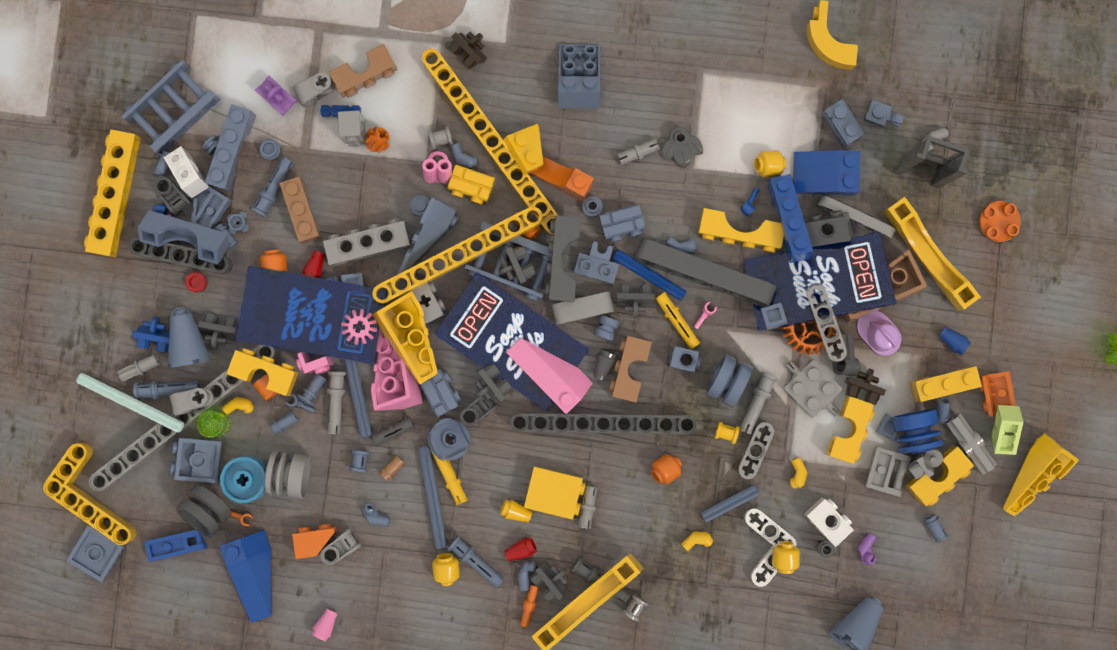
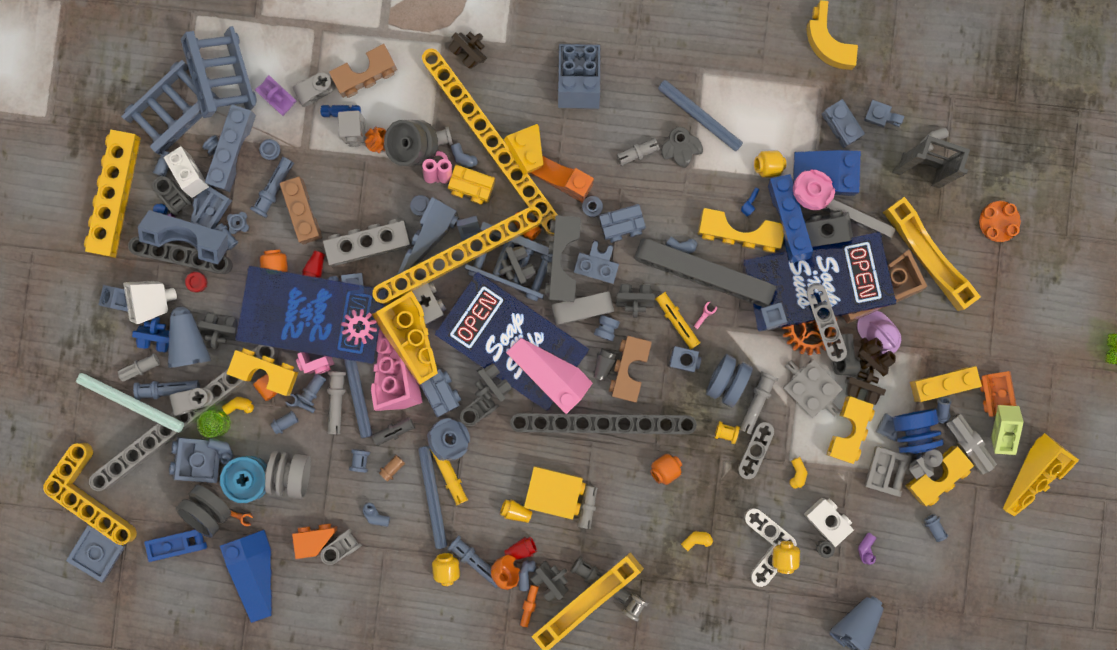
(113, 298): none -> sand blue brick
(147, 300): none -> white torso
(203, 84): none -> sand blue fence
(223, 449): none -> sand blue arm
(324, 626): bright pink cone -> none
(410, 142): none -> dark grey wheel
(468, 227): none -> sand blue plate
(505, 573): none -> orange hair
(649, 275): blue axle -> none
(700, 115): none -> sand blue axle
(730, 503): sand blue axle -> none
(813, 190): none -> bright pink tile
(873, 358): none -> dark brown hips
(955, 341): blue cone -> none

